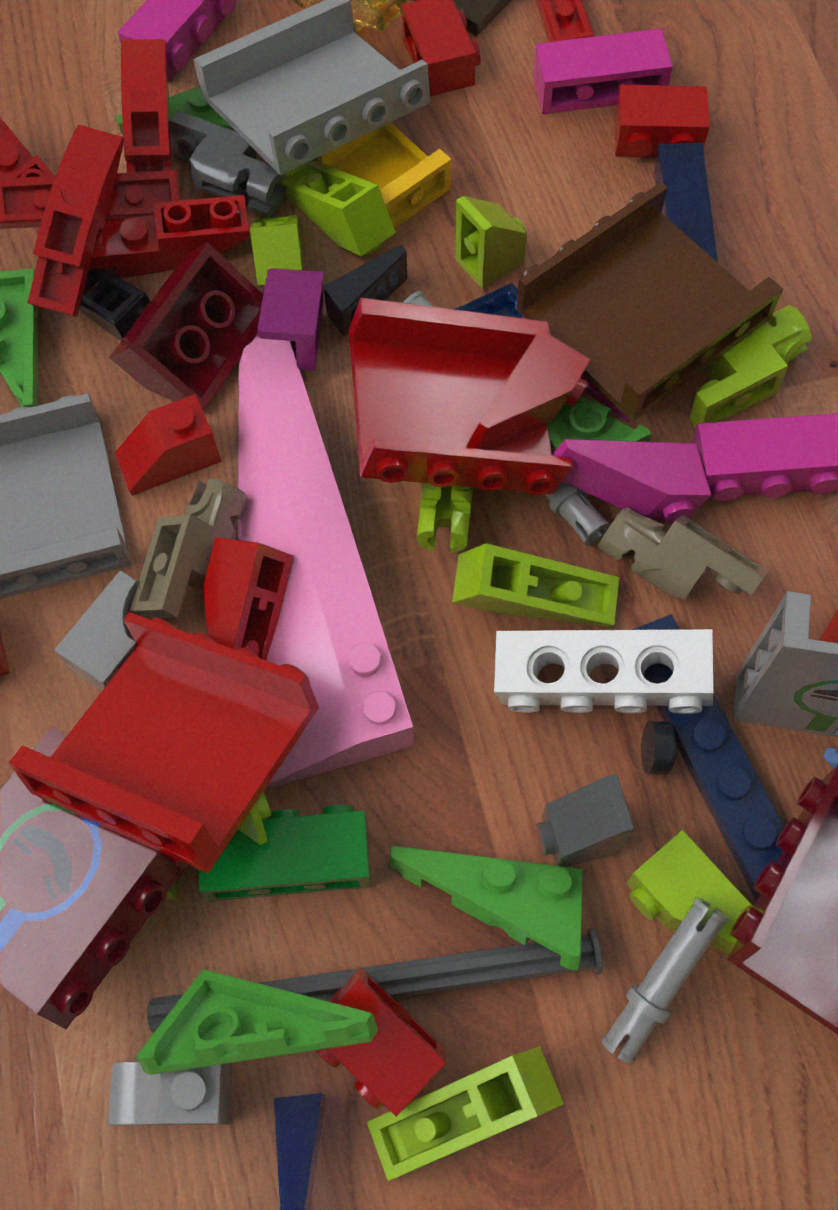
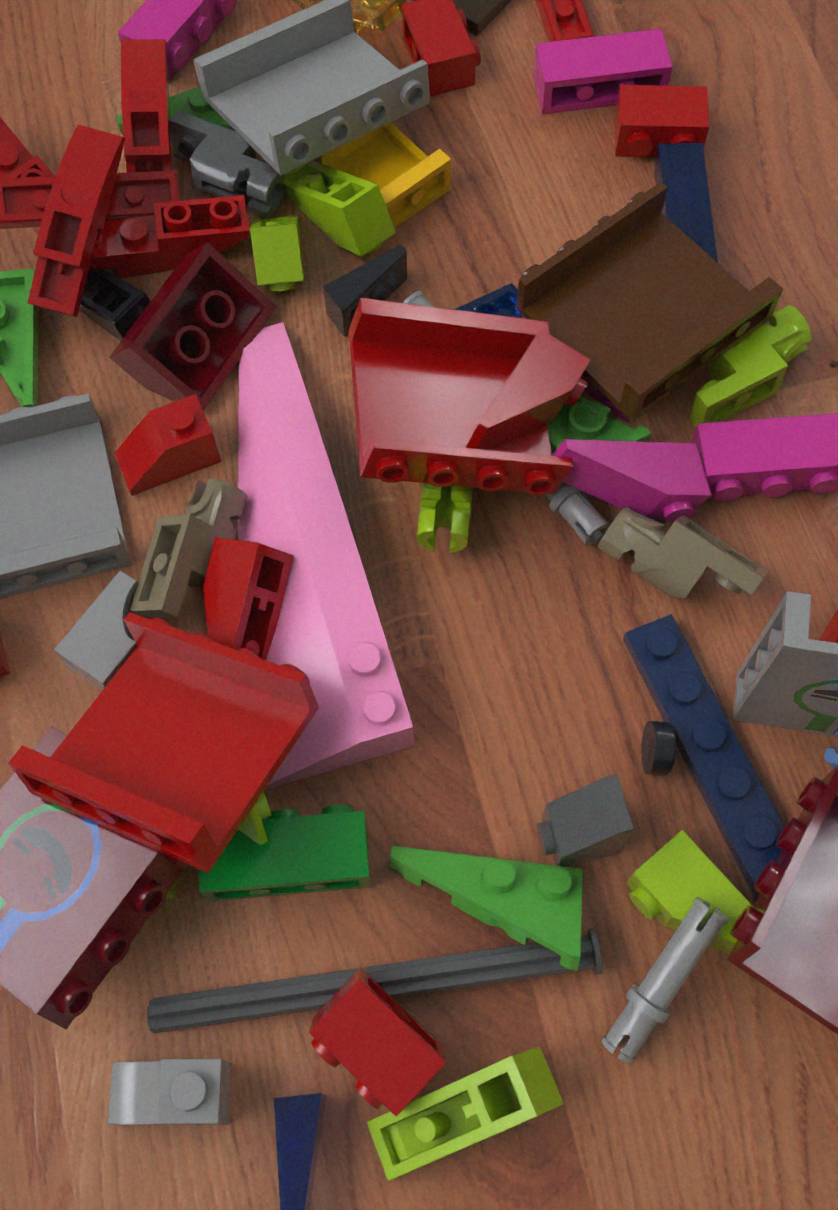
(242, 1020): bright green wing -> none
(294, 311): magenta panel -> none
(487, 240): lime slope -> none
(524, 653): white brick -> none
(534, 587): lime slope -> none

